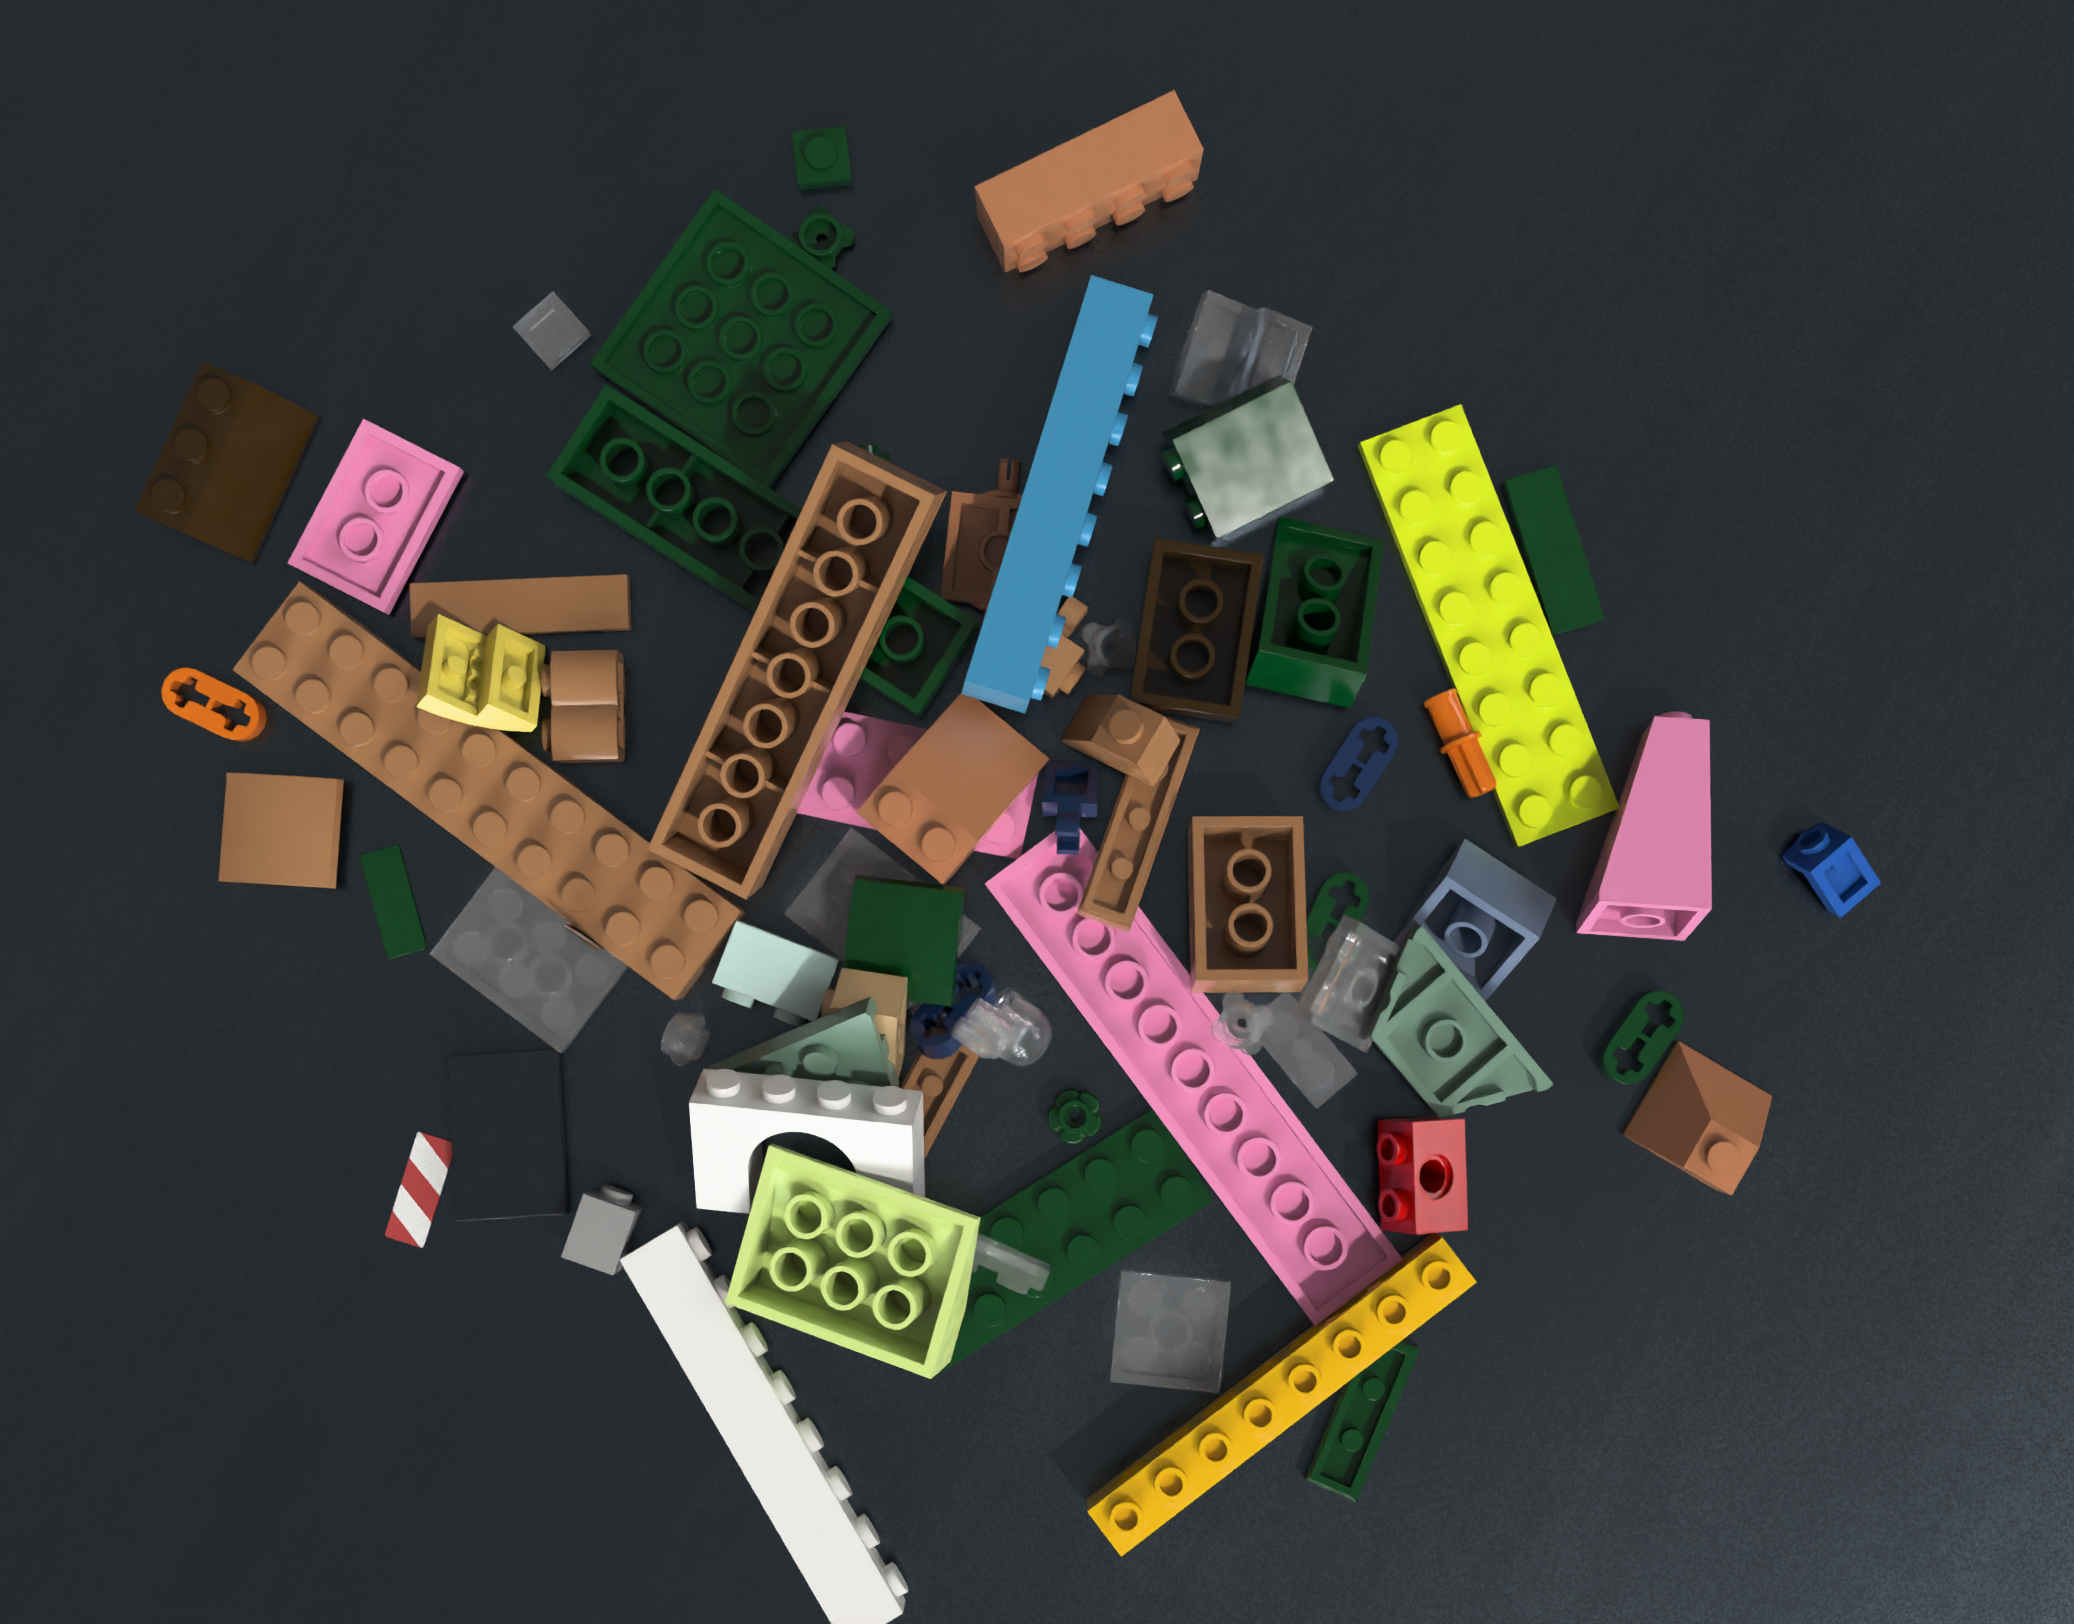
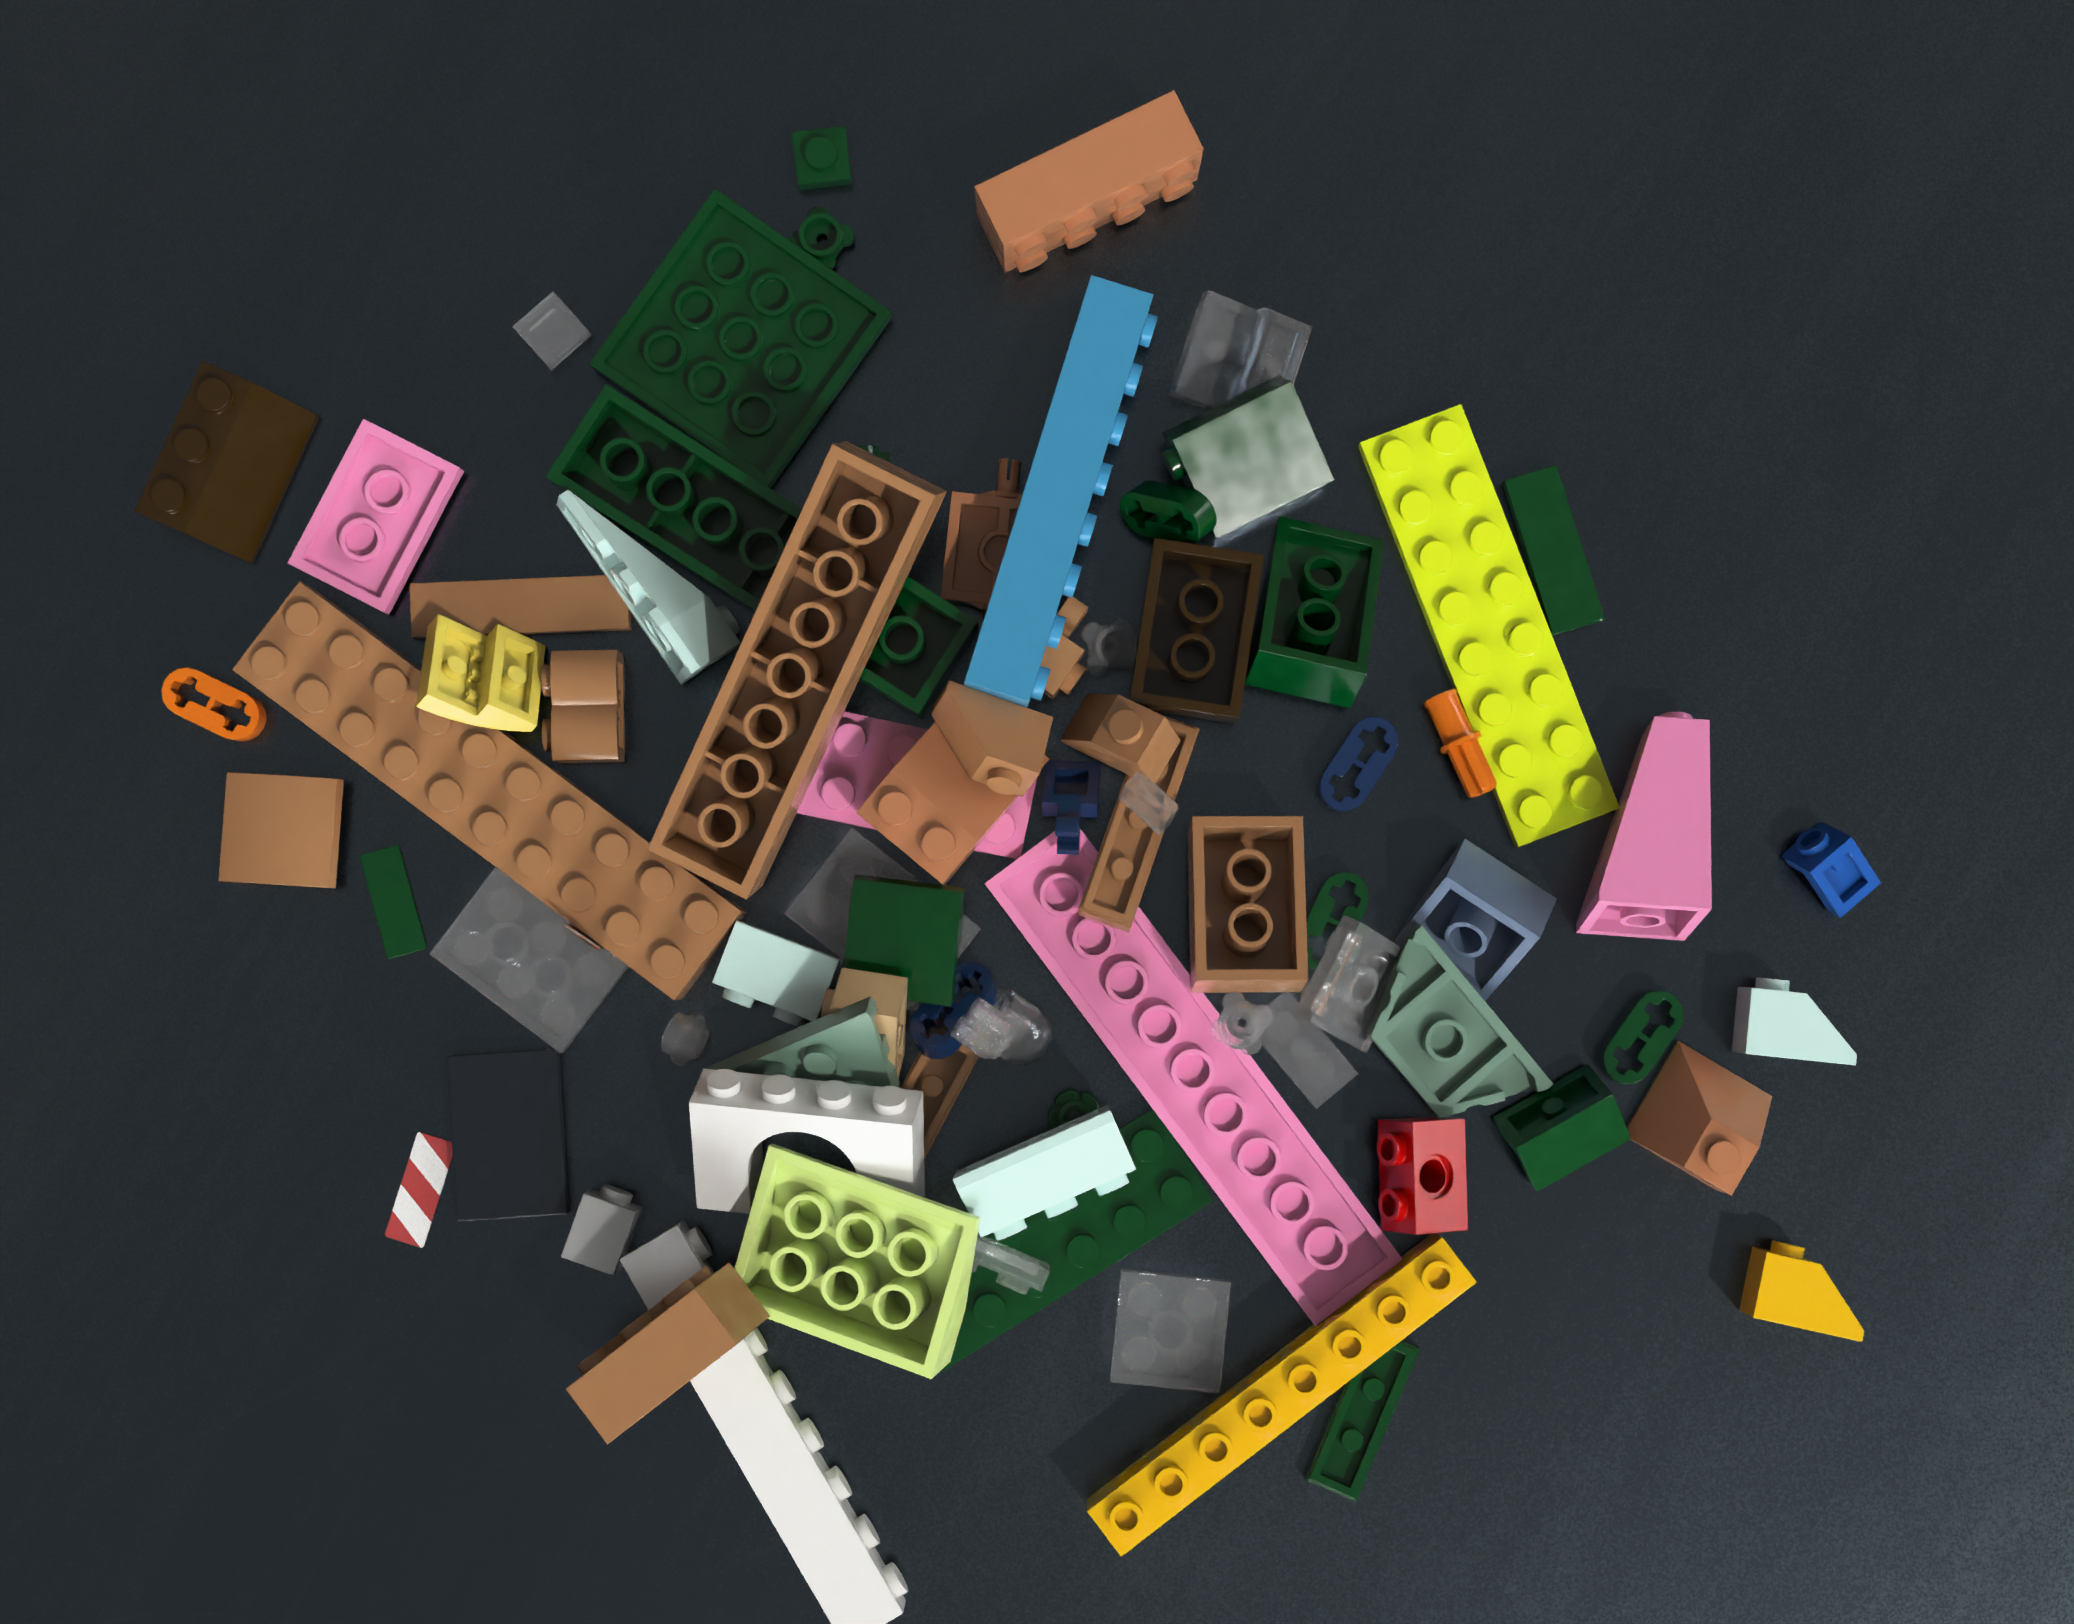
(665, 1349): none -> medium nougat brick
(669, 609): none -> light aqua wedge
(993, 737): none -> medium nougat slope
(1045, 1173): none -> light aqua slope
(1149, 802): none -> clear tile
(1166, 502): none -> dark green beam
(1563, 1127): none -> dark green panel
(1785, 1025): none -> light aqua slope
(1795, 1293): none -> yellow slope

